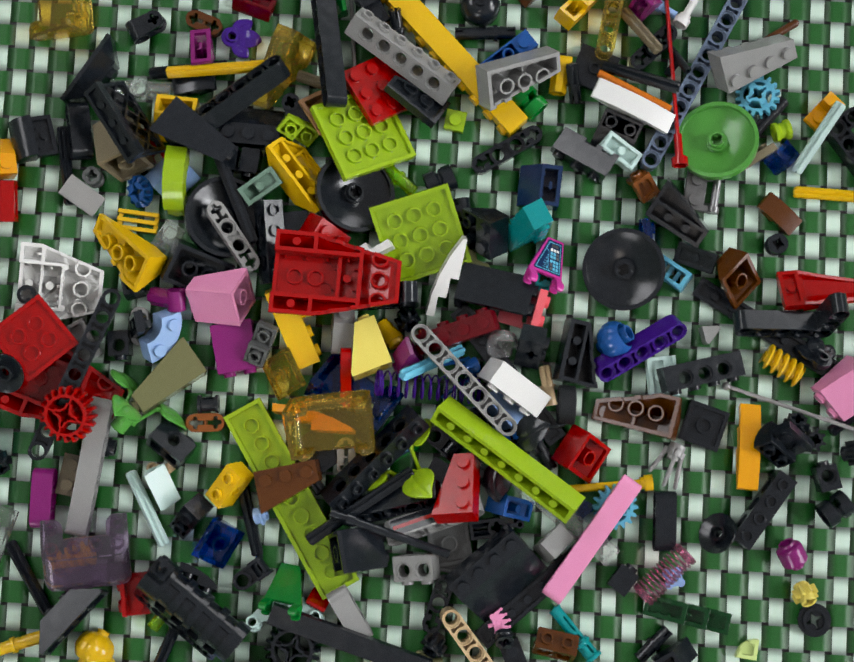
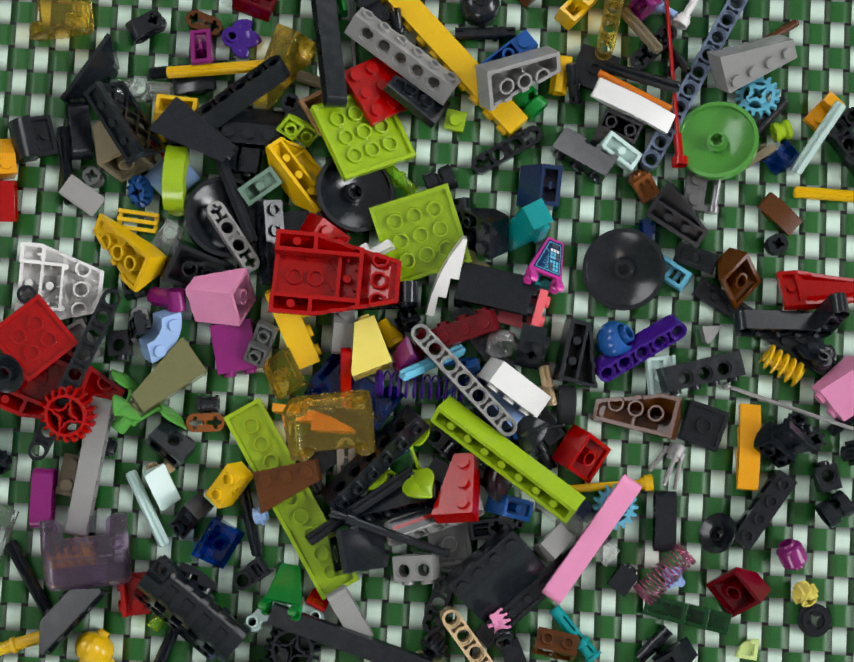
(738, 590): none -> dark red slope

